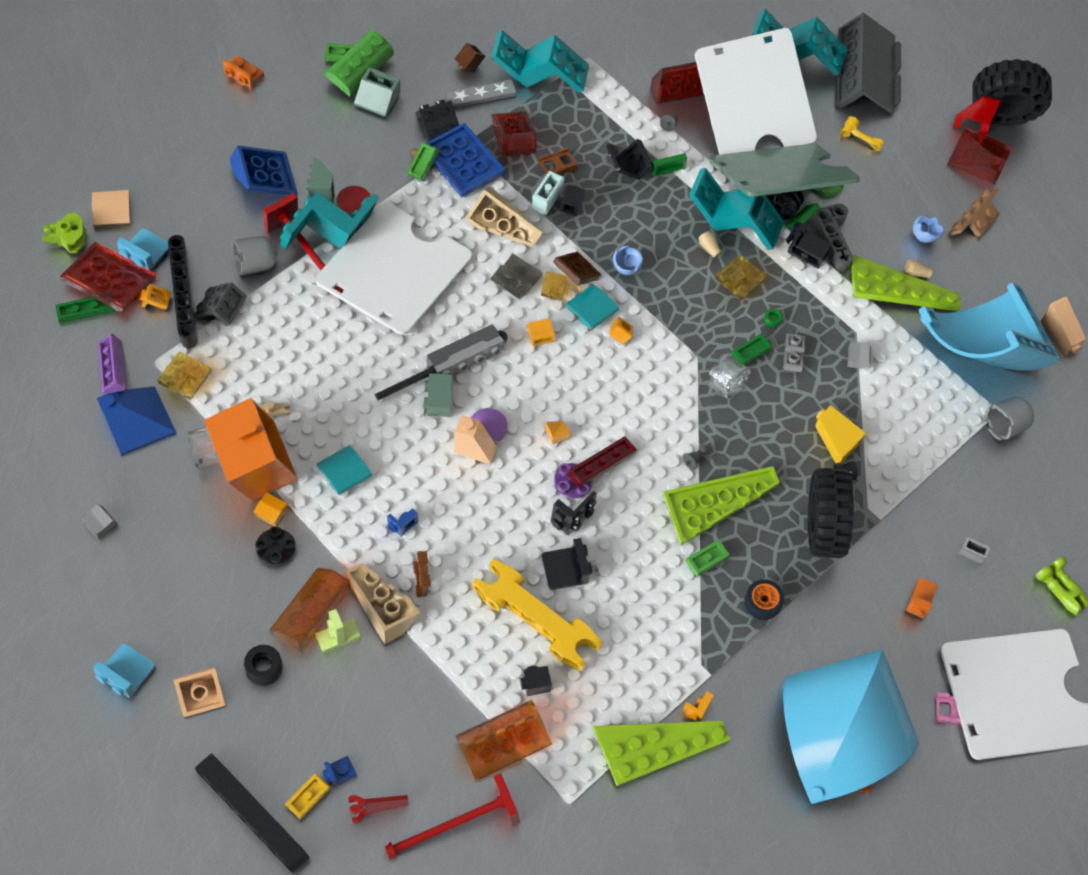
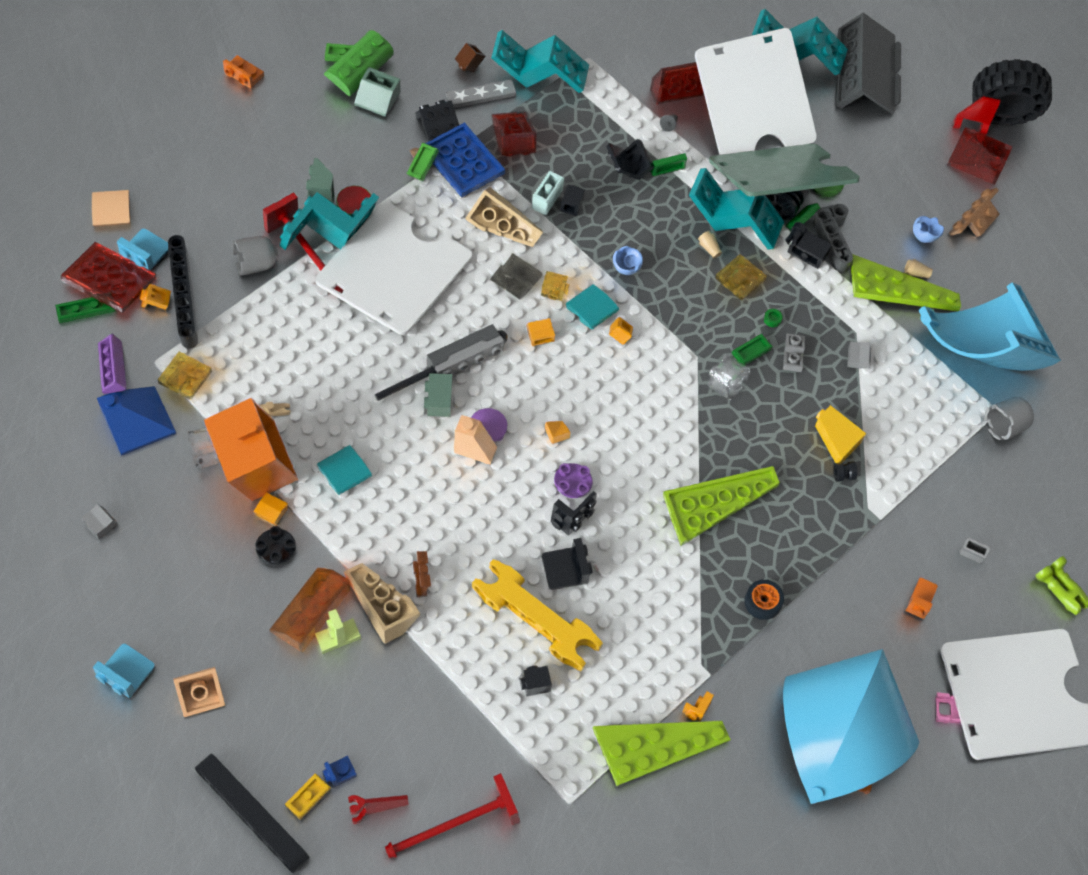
(67, 233): lime hinge -> none
(222, 302): dark grey bracket -> none
(263, 170): blue slope -> none
(263, 677): black tyre -> none
(404, 523): blue bracket -> none
(504, 739): clear orange slope -> none
(560, 167): dark orange piece -> none
(577, 268): reddish brown tile -> none
(601, 461): dark red tile -> none
(692, 459): dark grey piece -> none
(707, 558): bright green plate -> none
(830, 512): black tyre -> none
(851, 128): yellow brick -> none
(1063, 326): light nougat slope -> none

